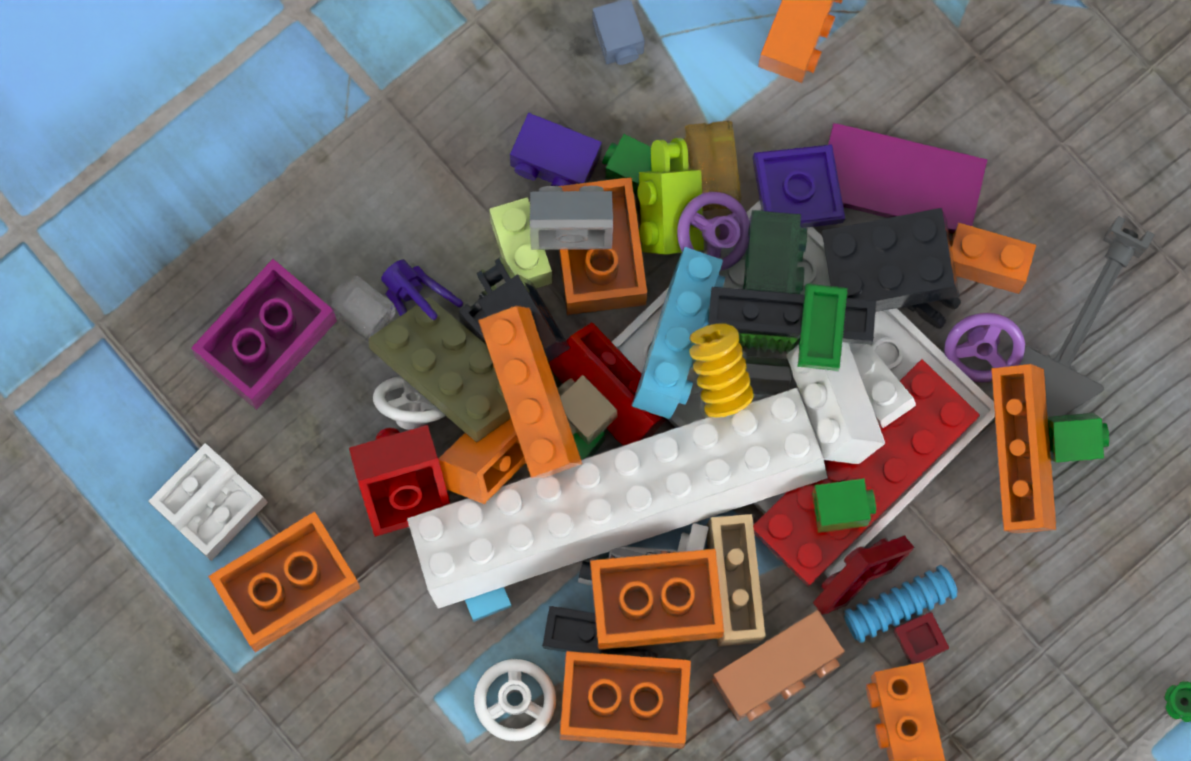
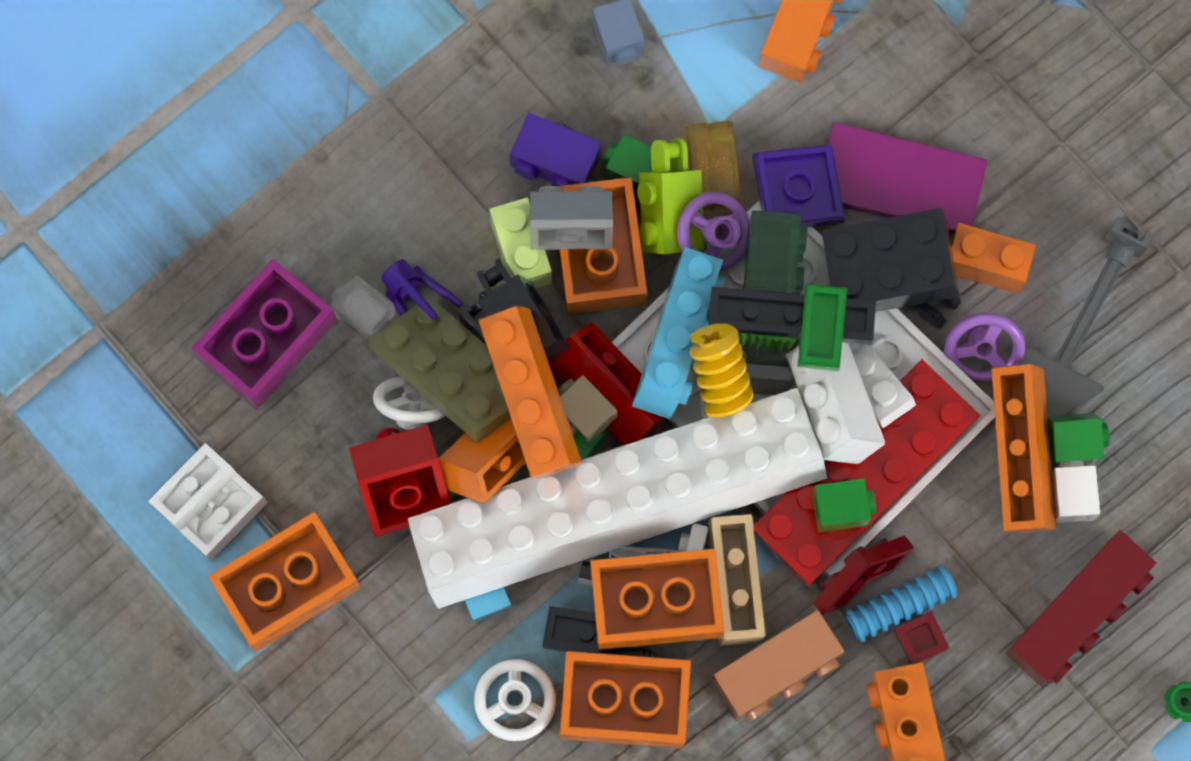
(1075, 492): none -> white brick
(1081, 608): none -> dark red brick

